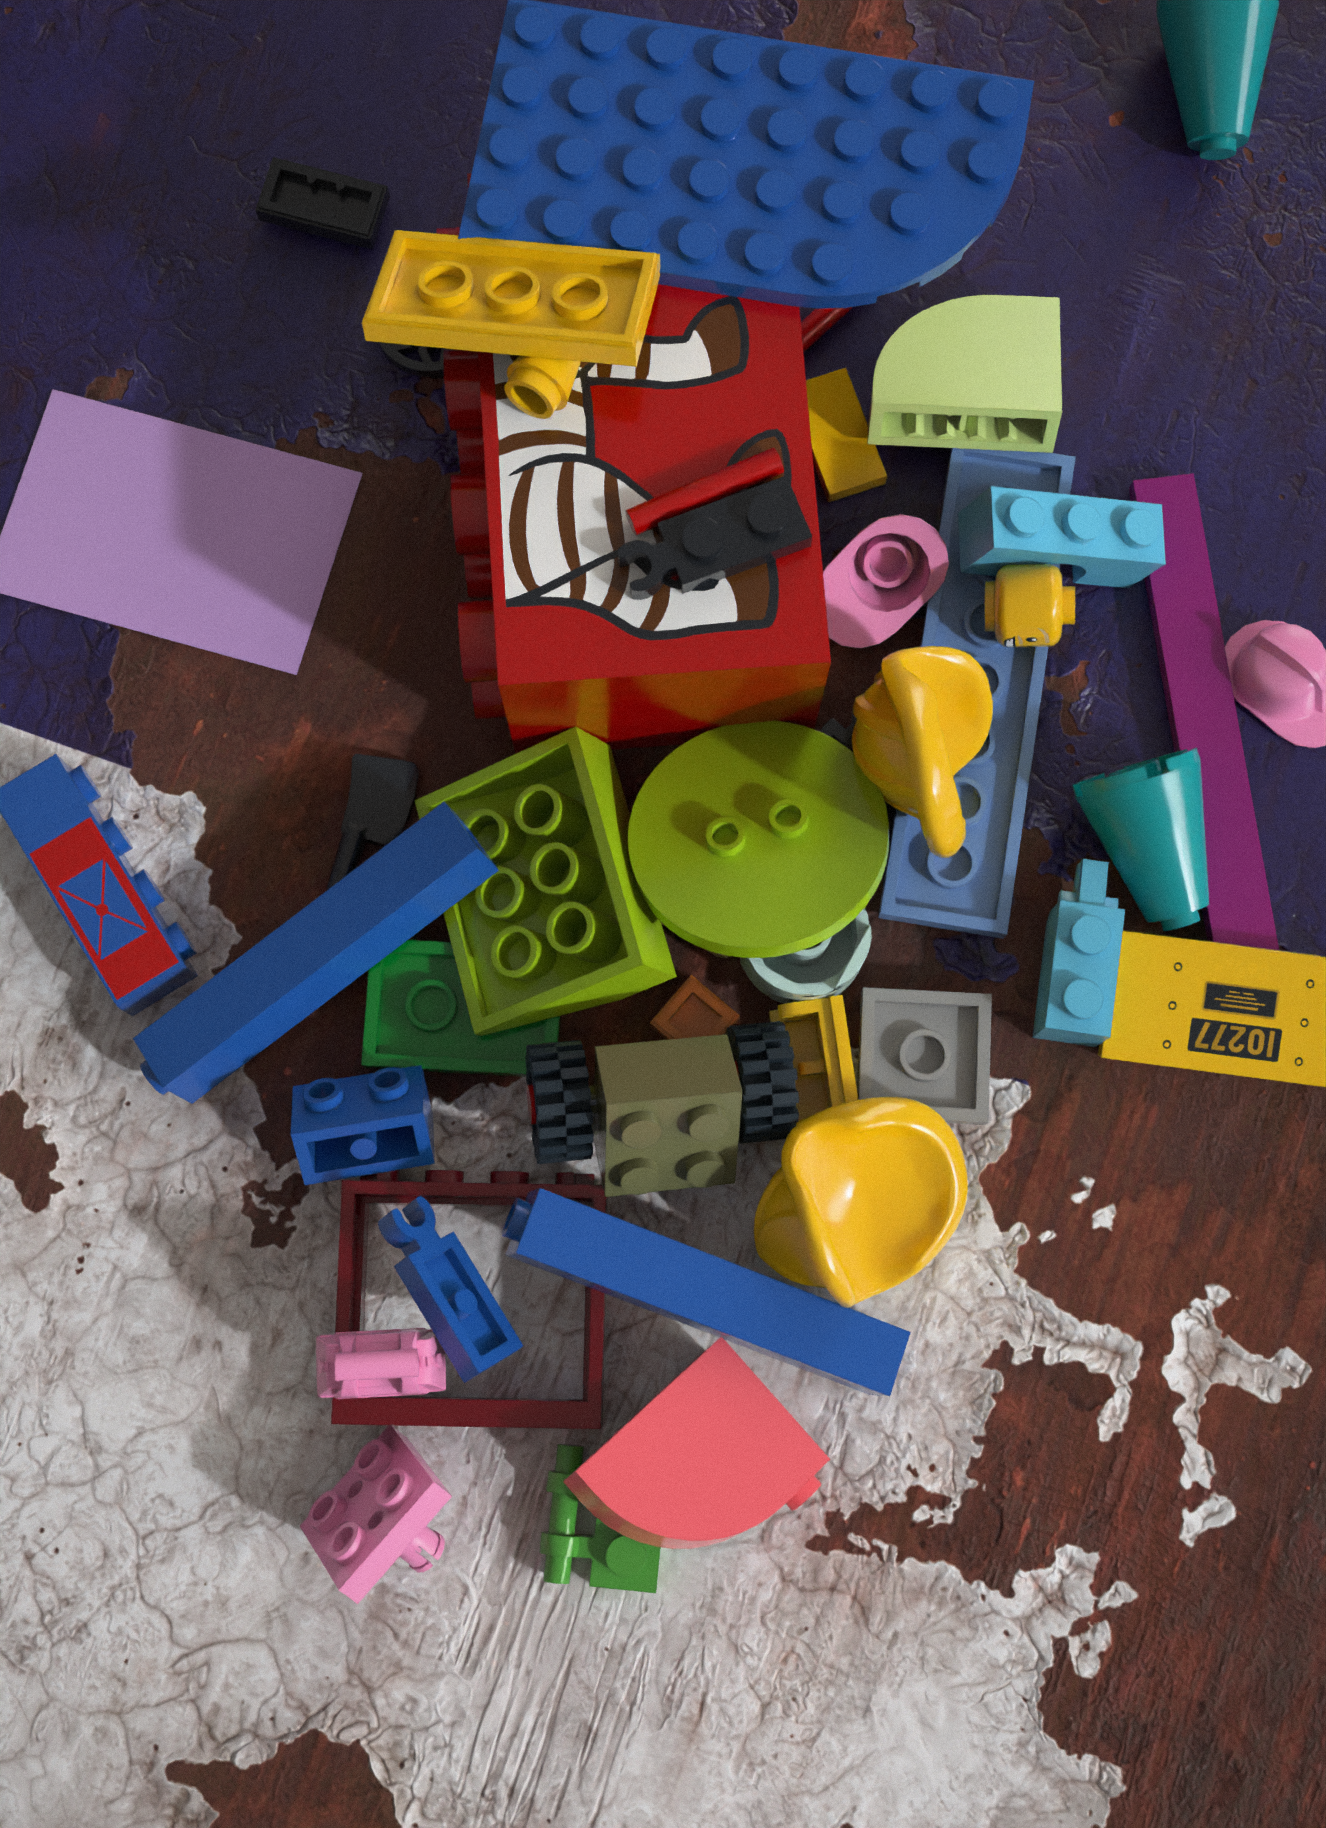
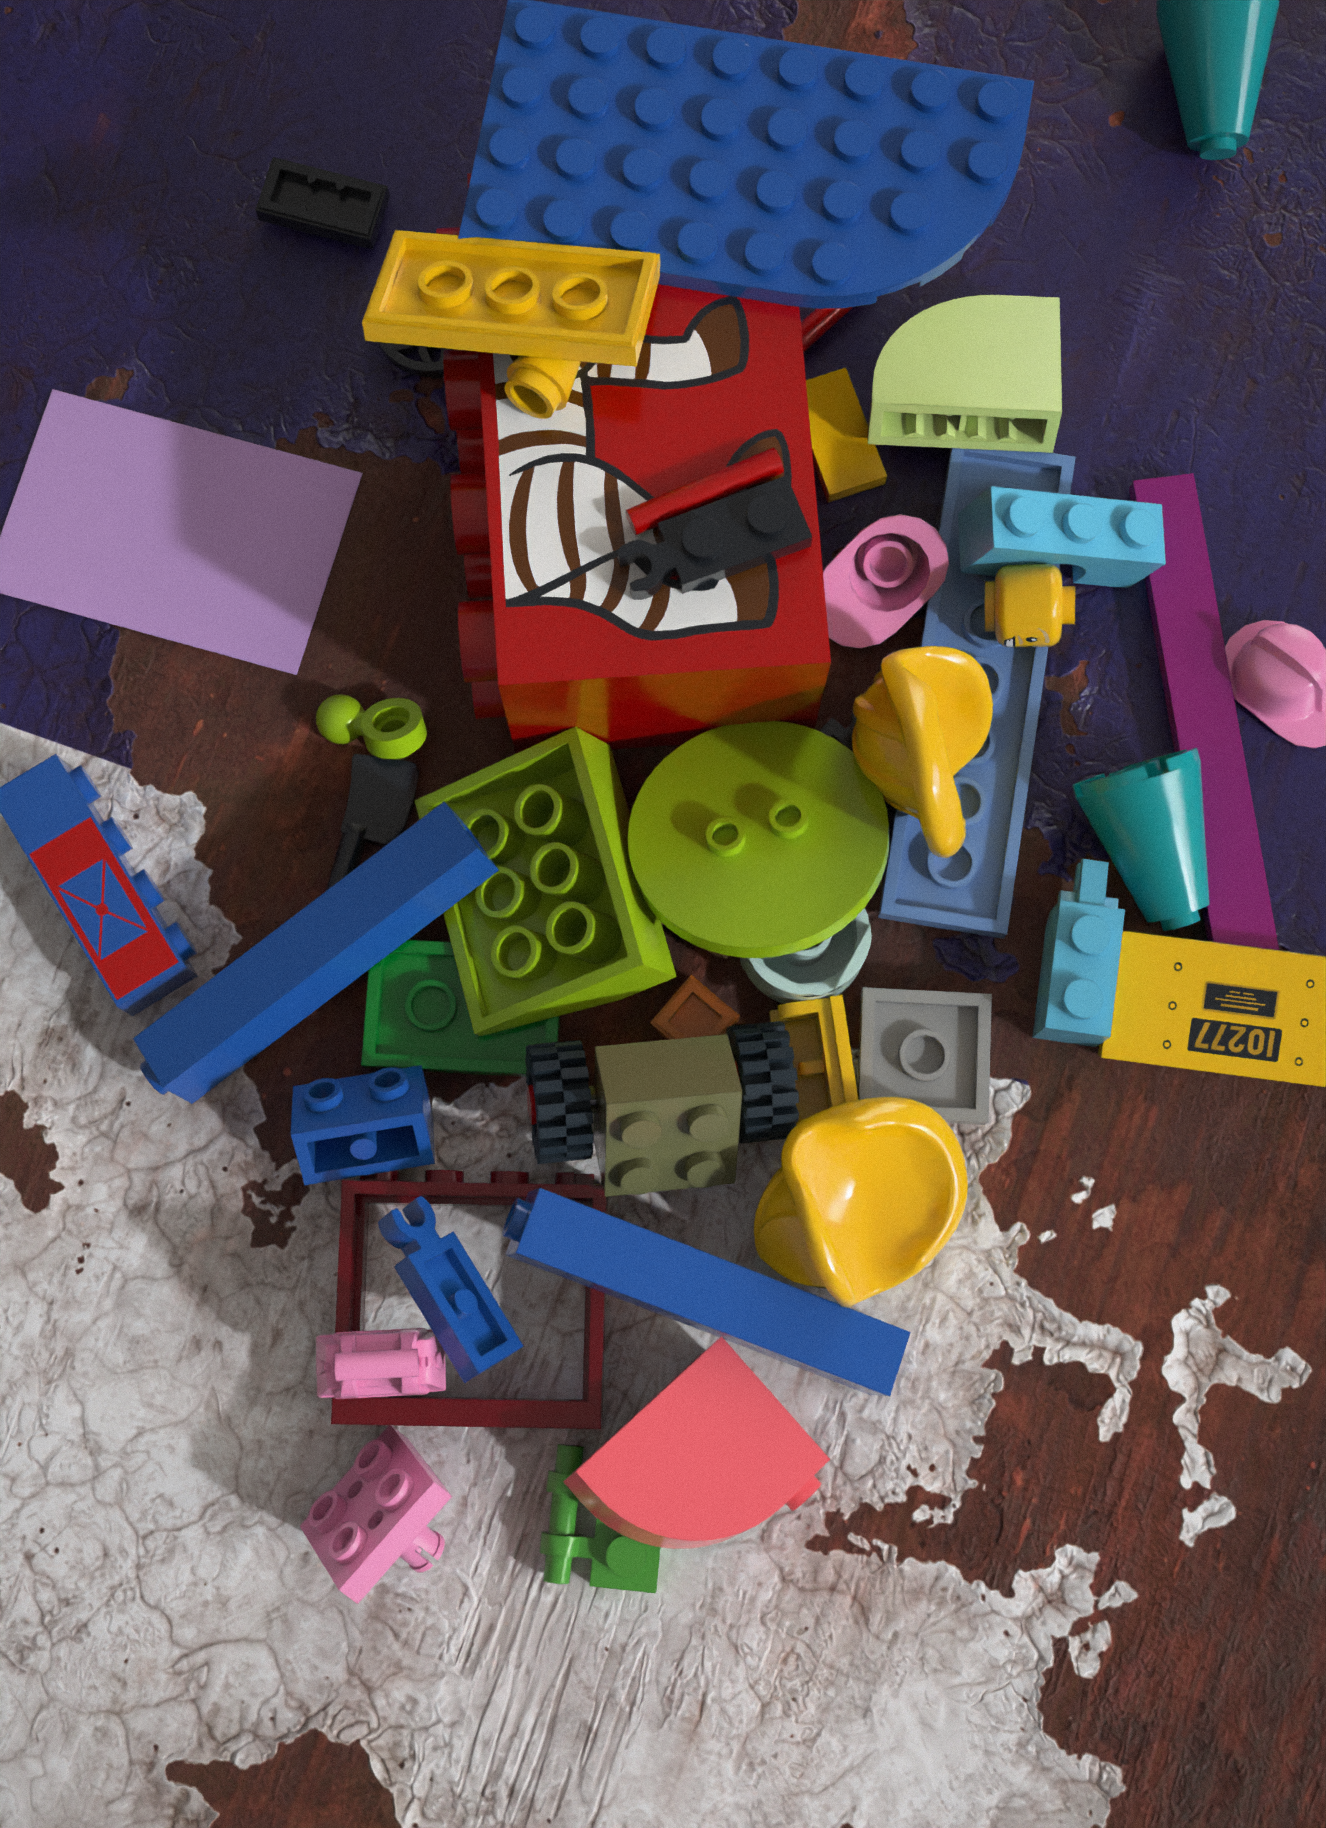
(389, 727): none -> lime plate

